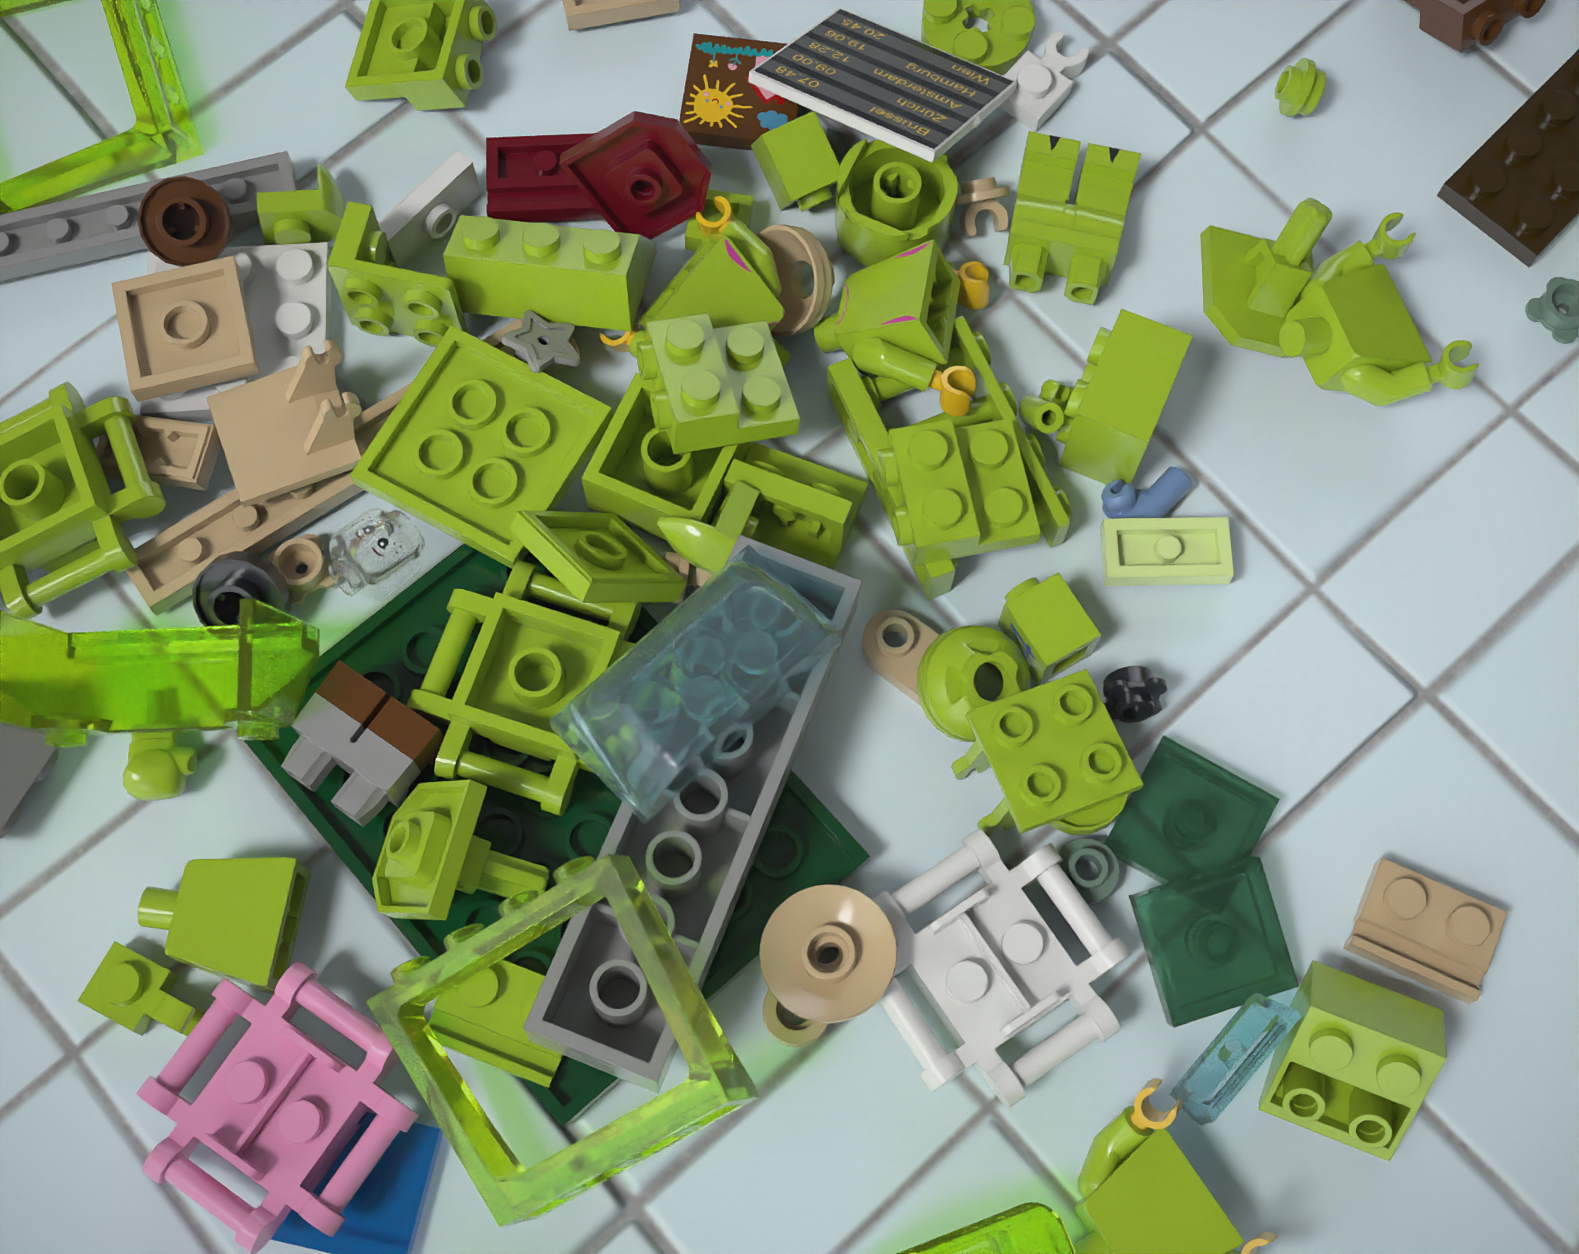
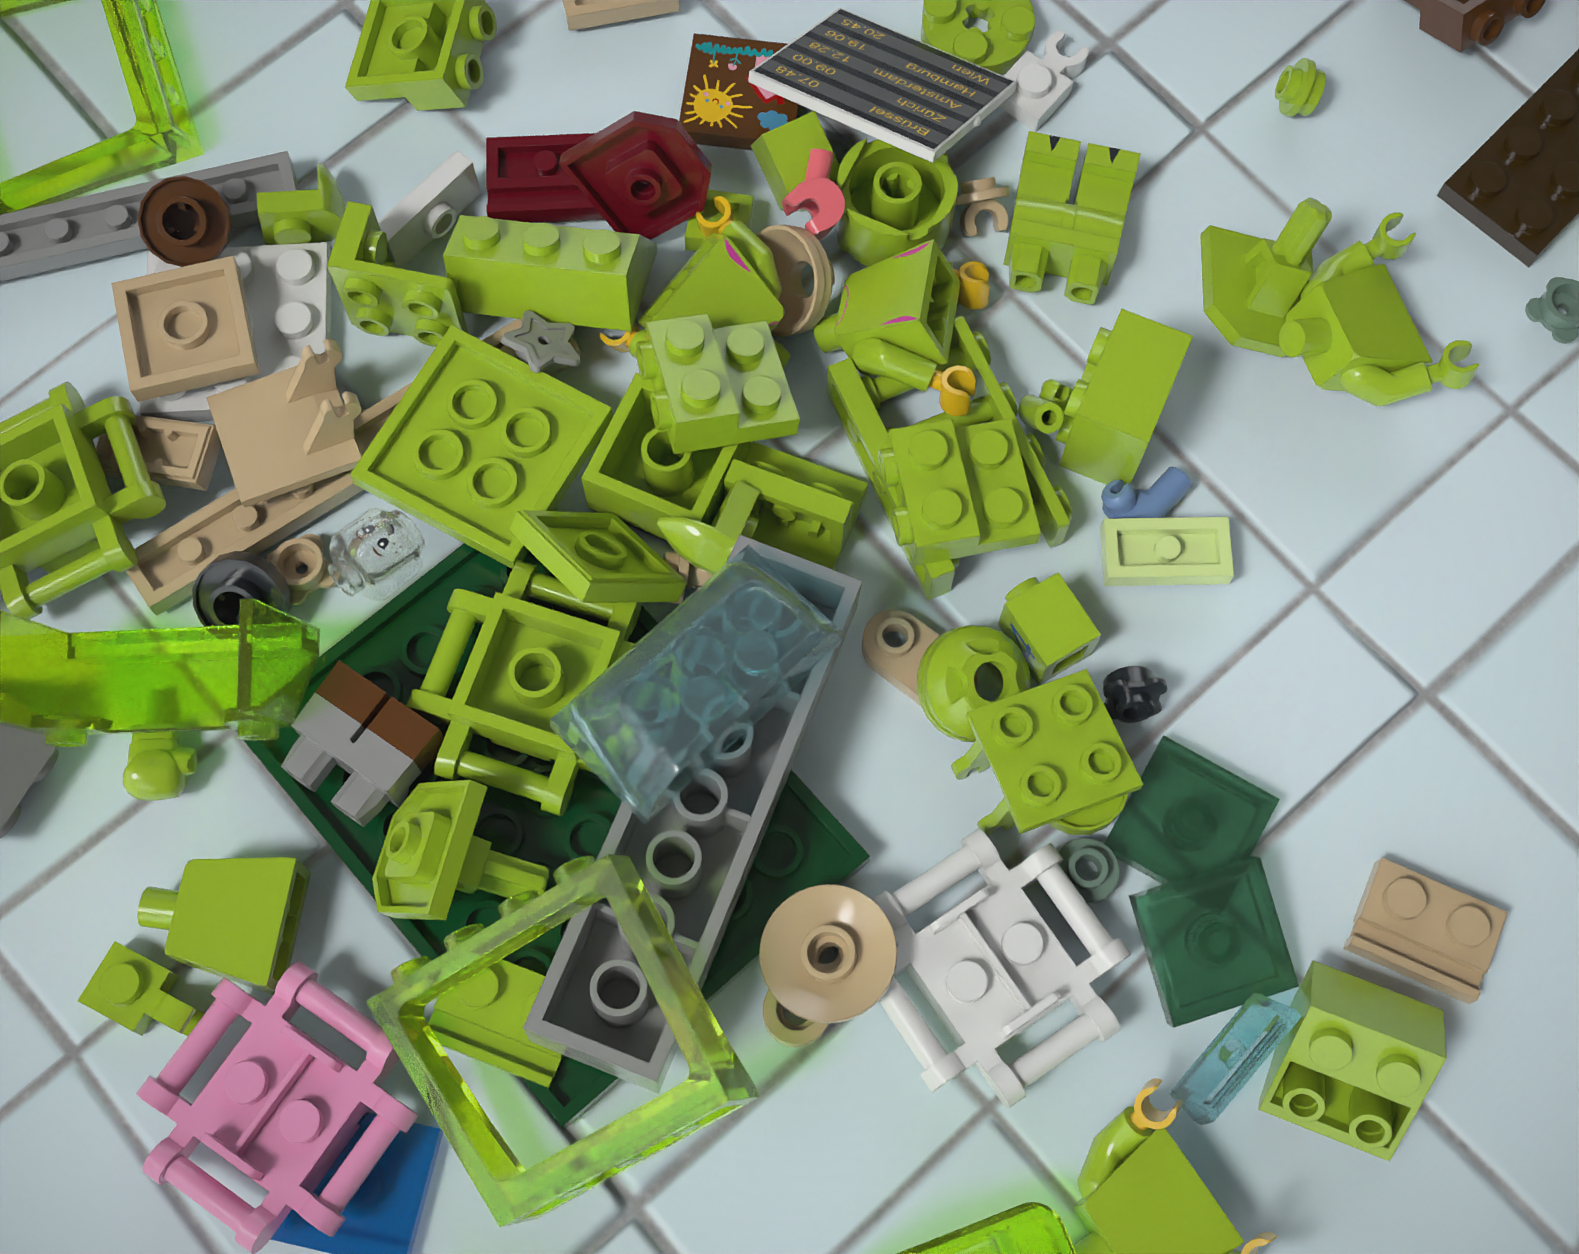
(817, 195): none -> coral piece

